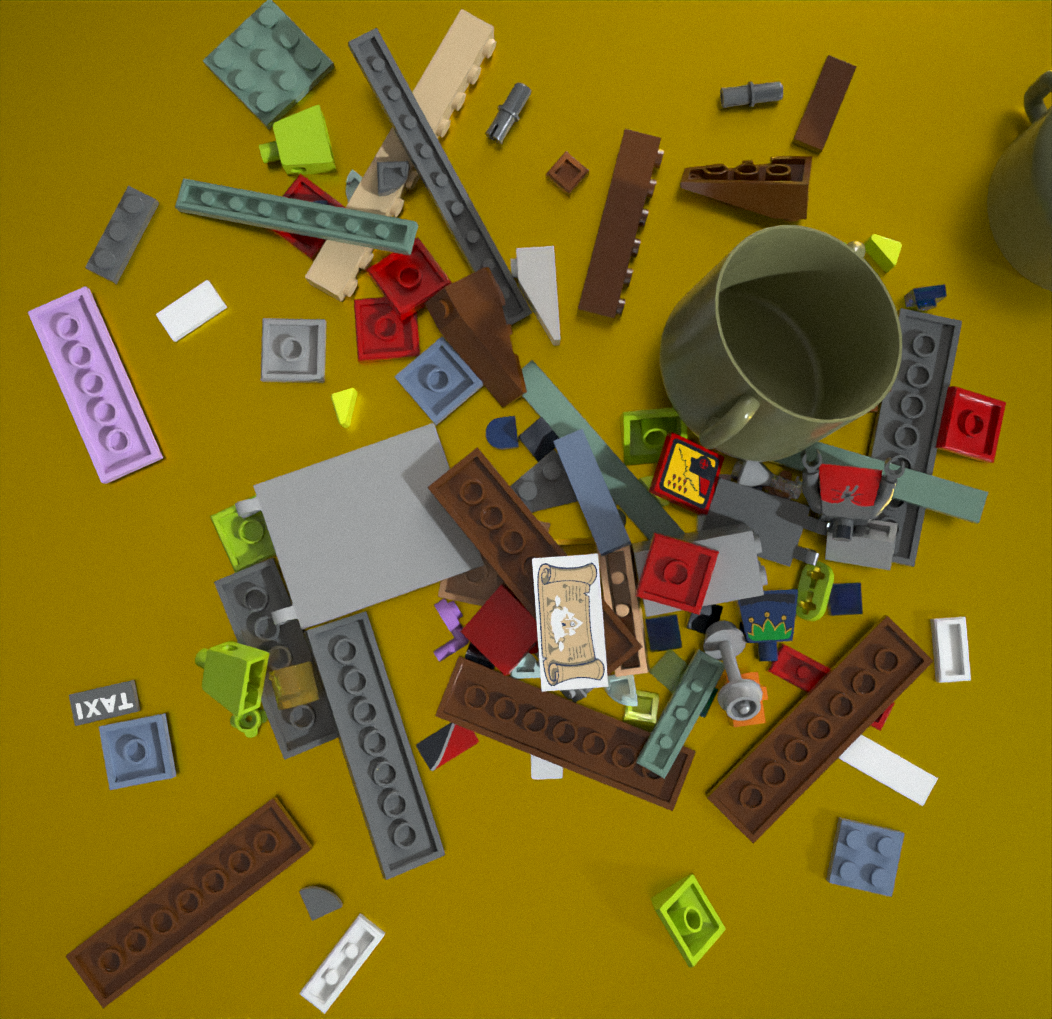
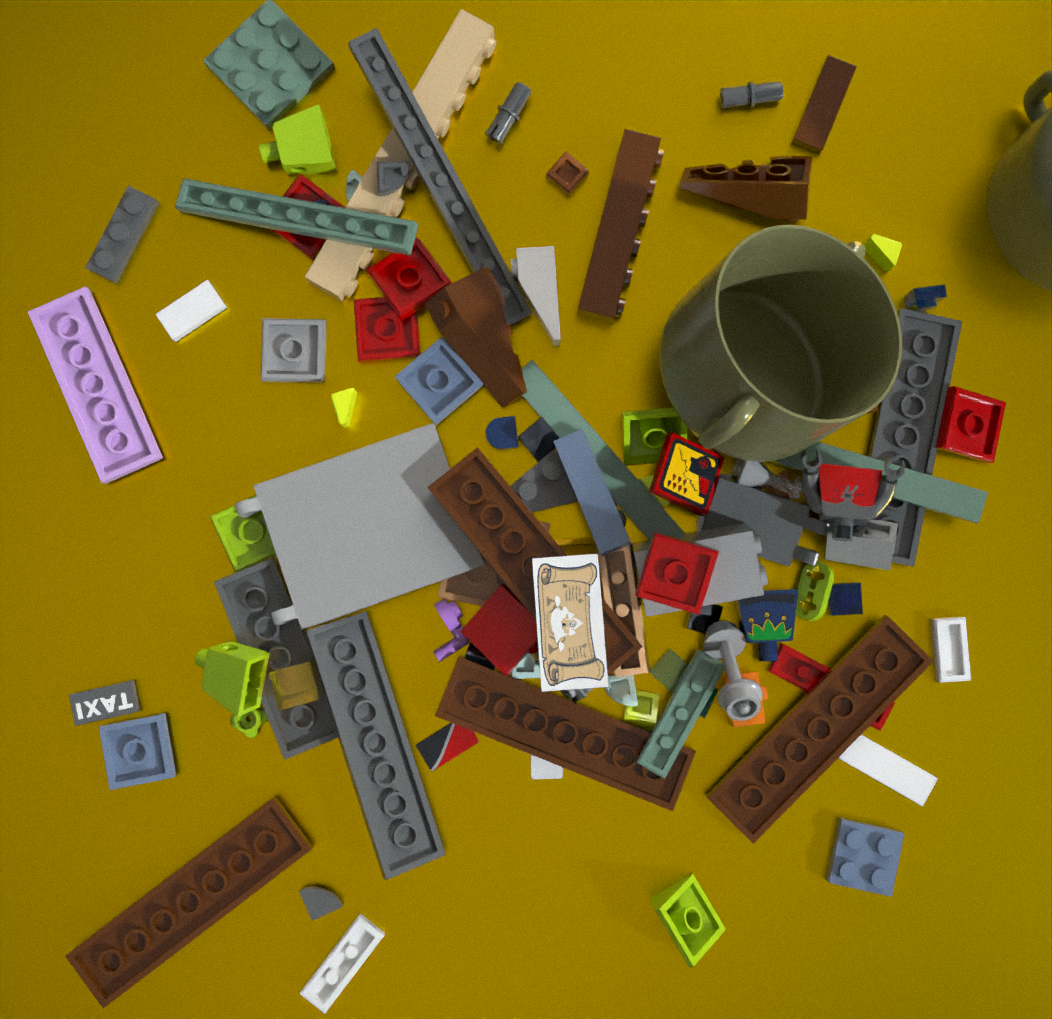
(663, 633): clear blue plate -> none

